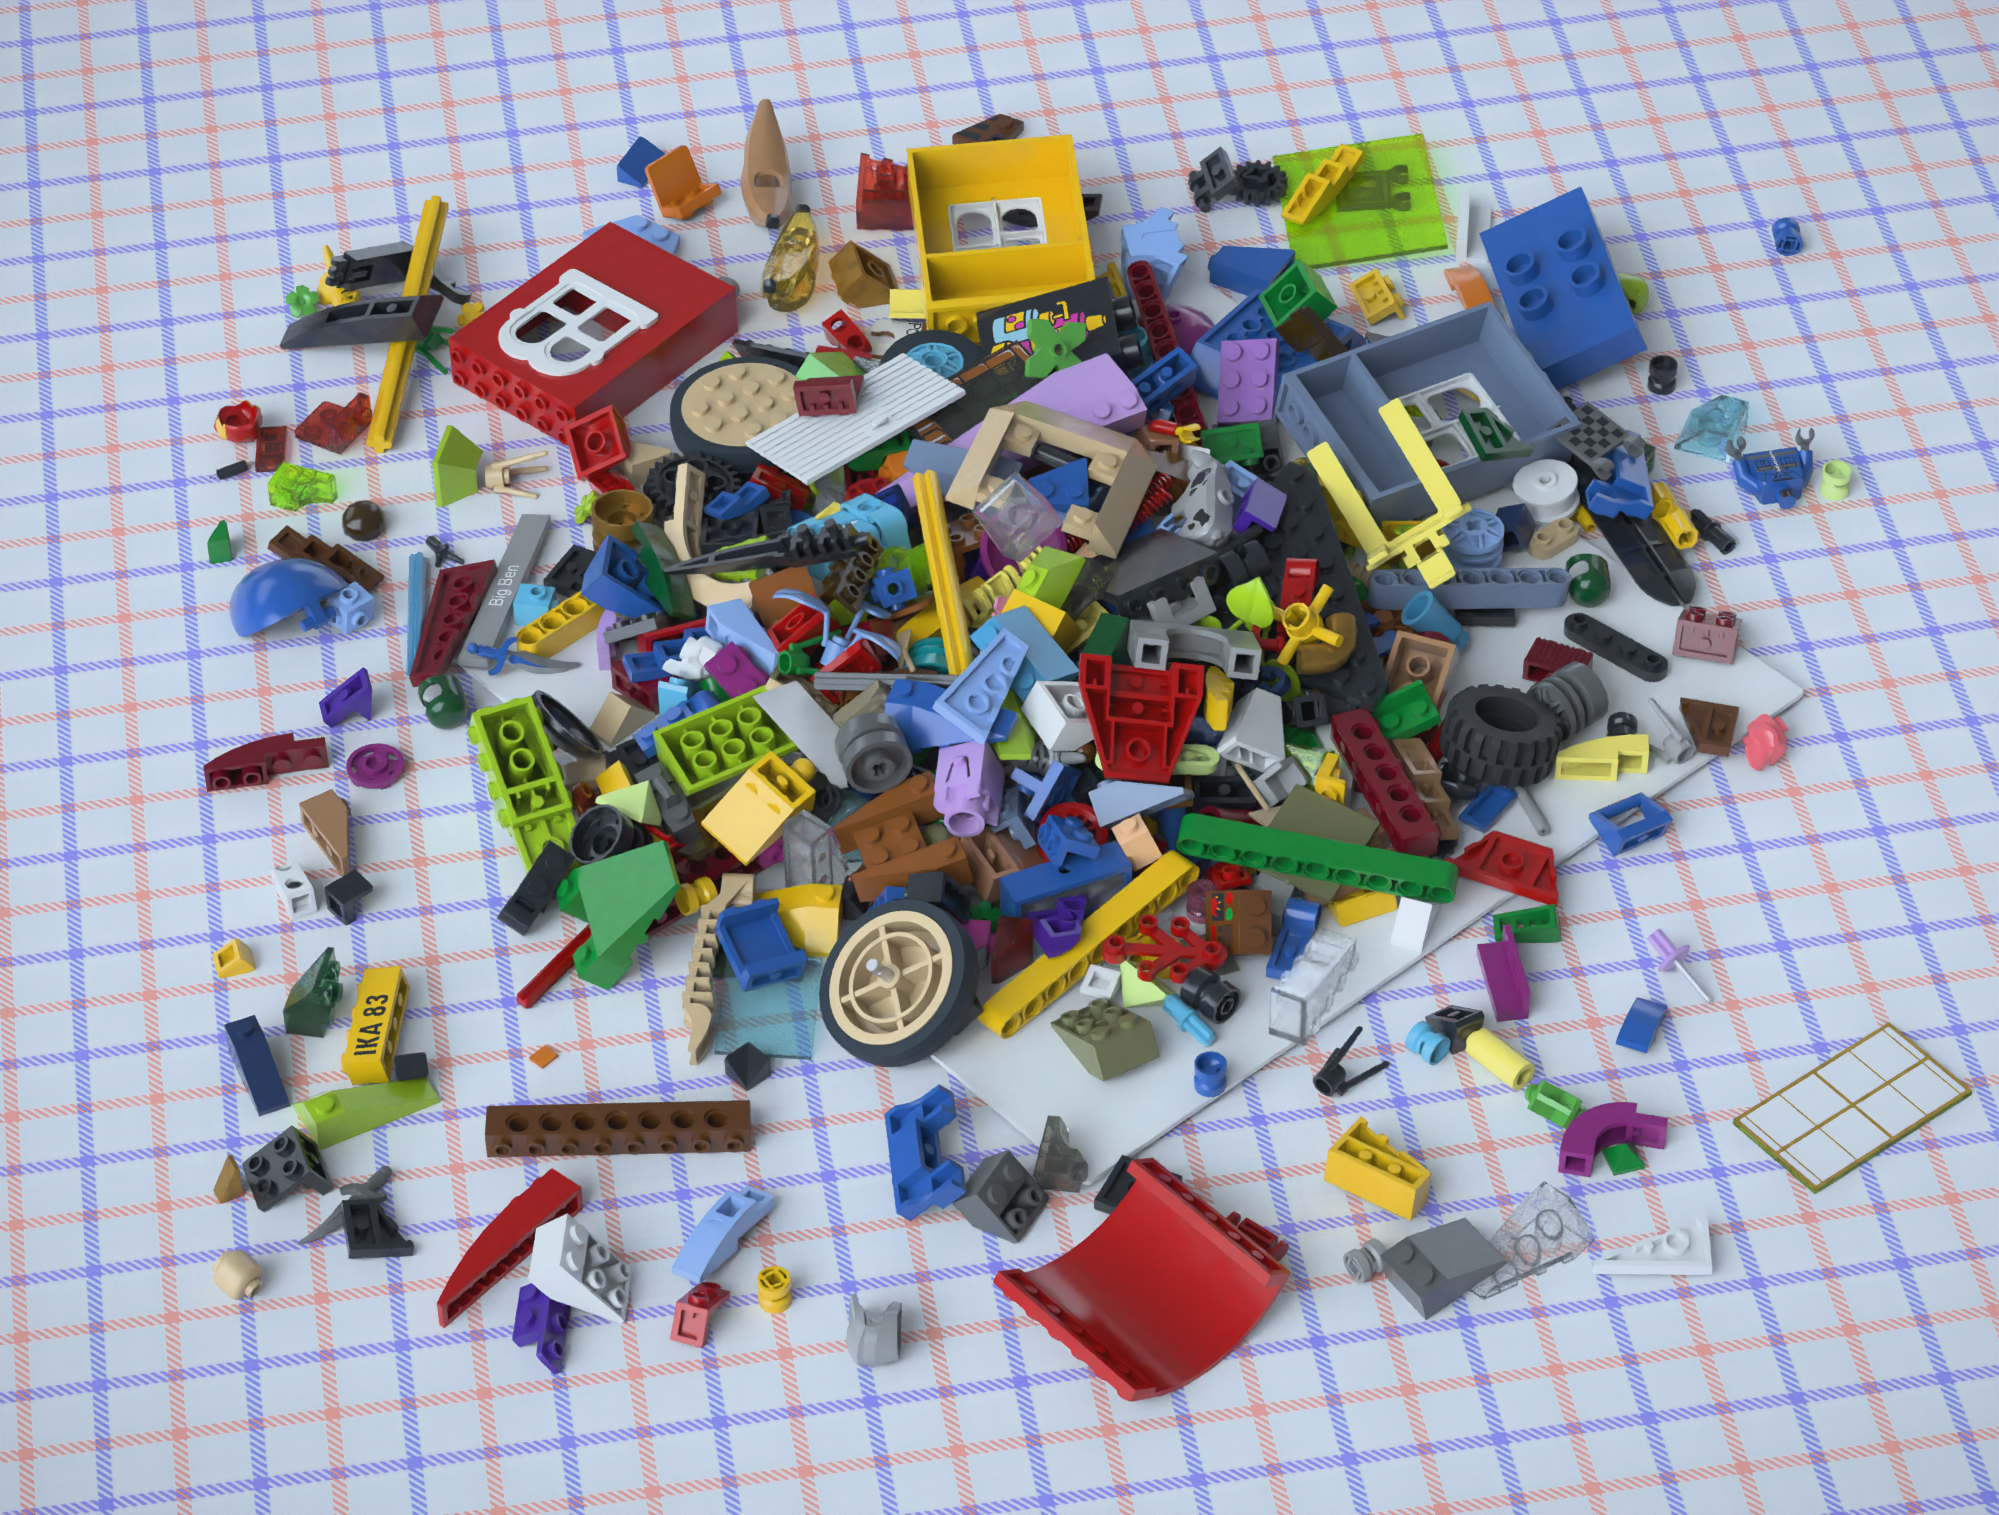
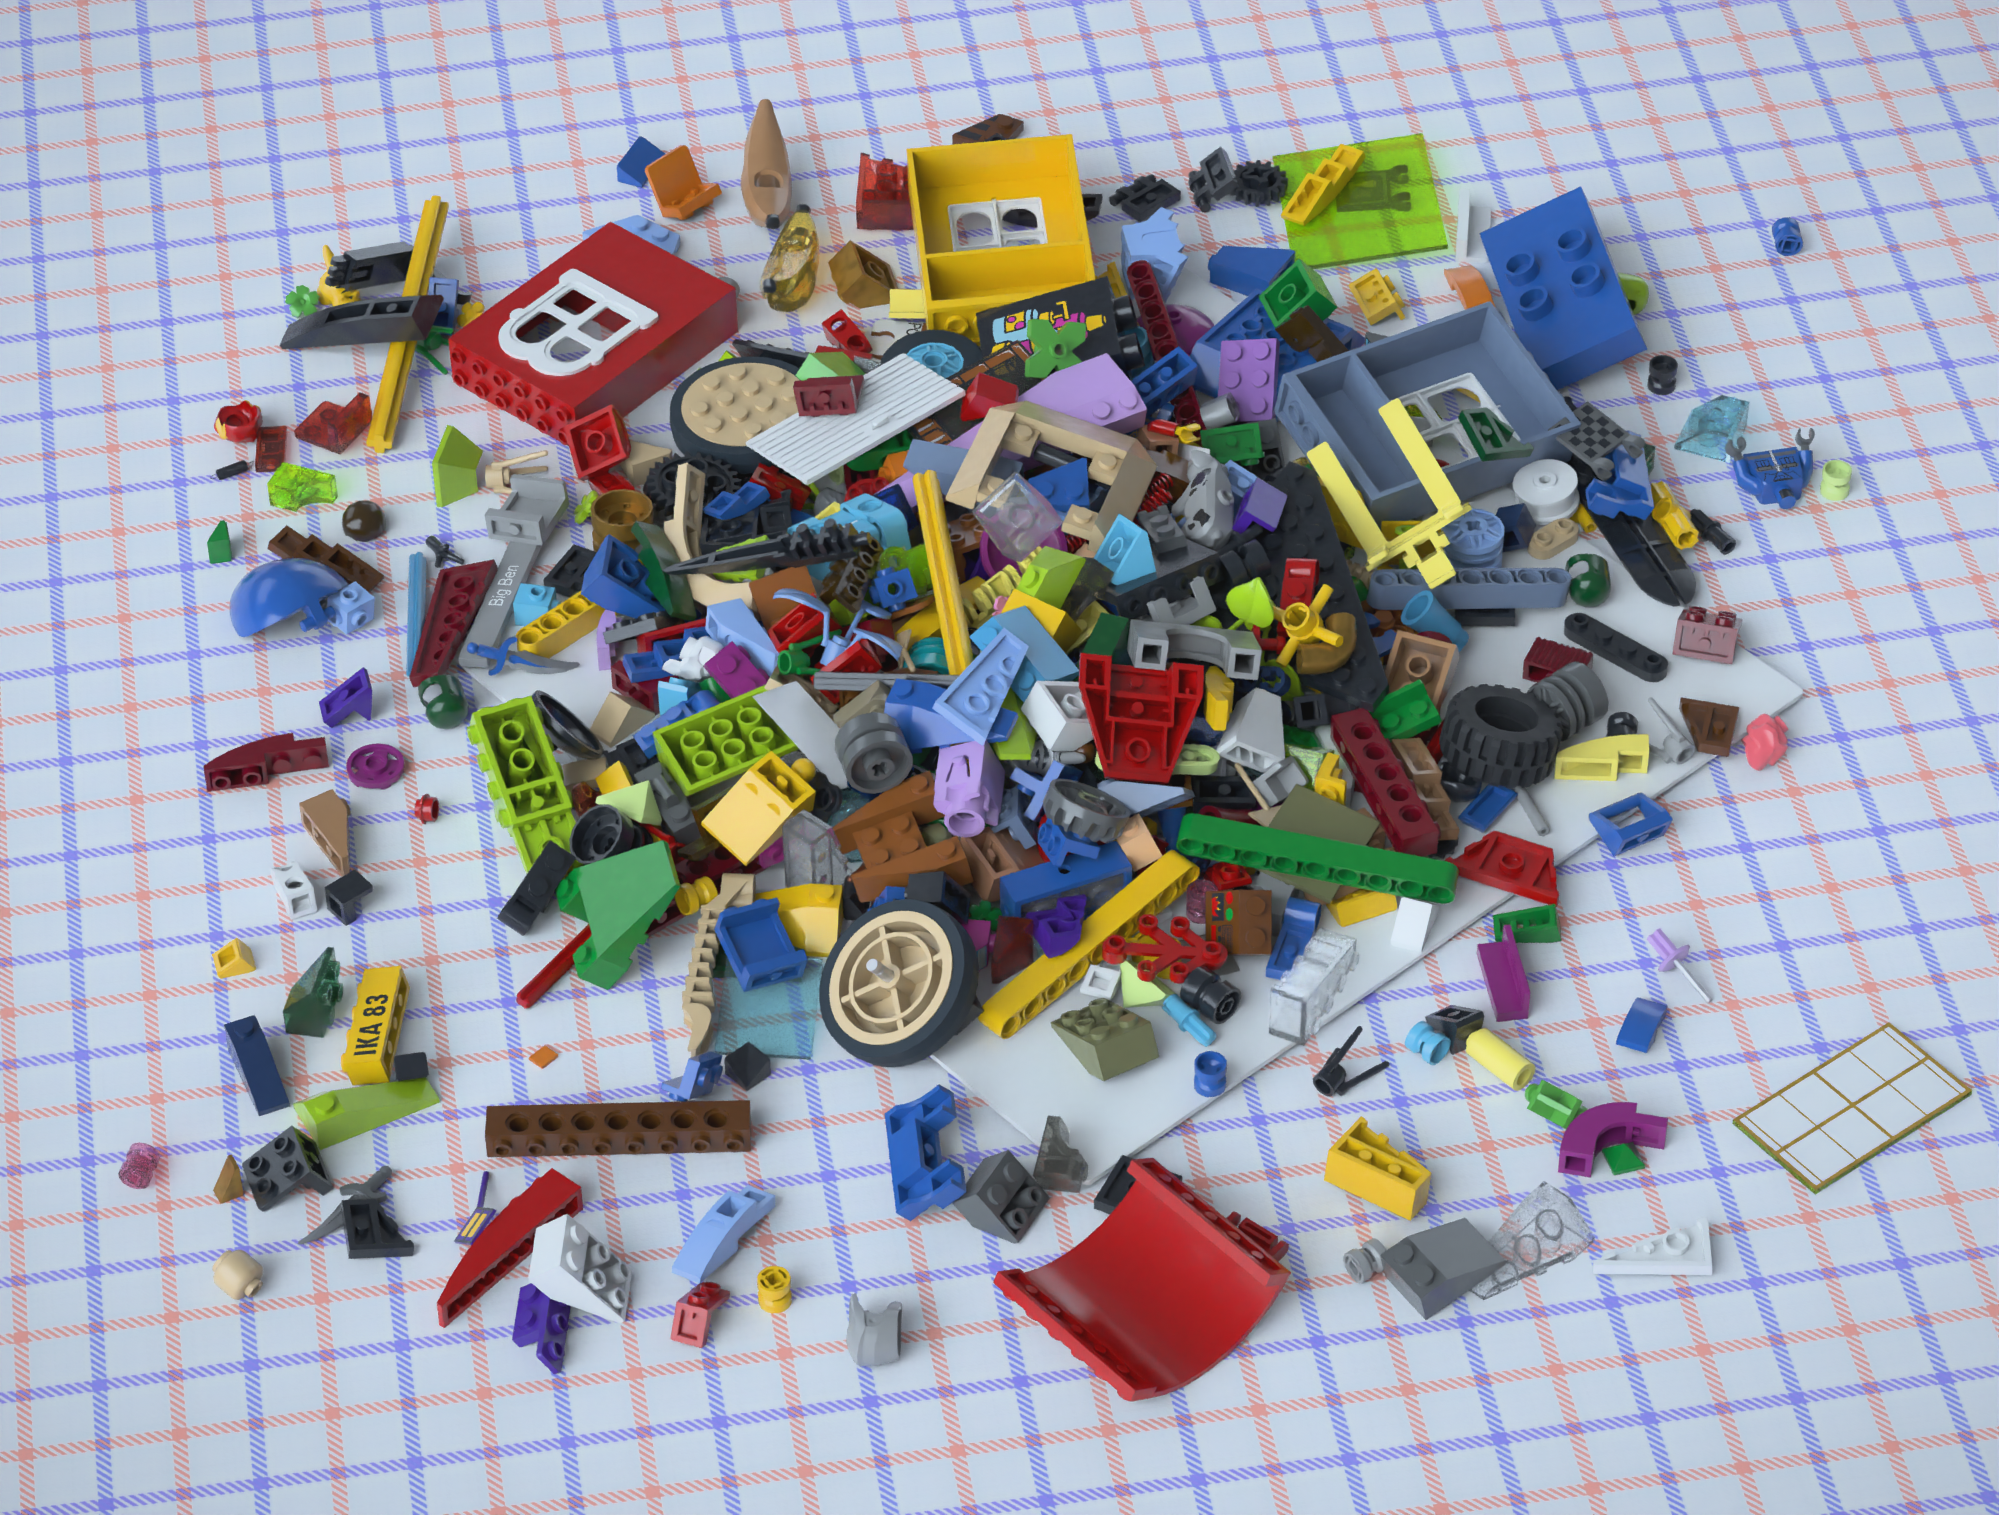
(139, 1164): none -> clear pink wheel
(427, 808): none -> red plate
(448, 311): none -> blue slope
(478, 1219): none -> piece
(529, 510): none -> light grey panel
(698, 1077): none -> blue bracket
(986, 393): none -> red slope
(1085, 810): none -> dark grey gear
(1126, 551): none -> medium azure slope
(1145, 197): none -> black plate
(1161, 529): none -> dark grey plate
(1220, 411): none -> light grey beam

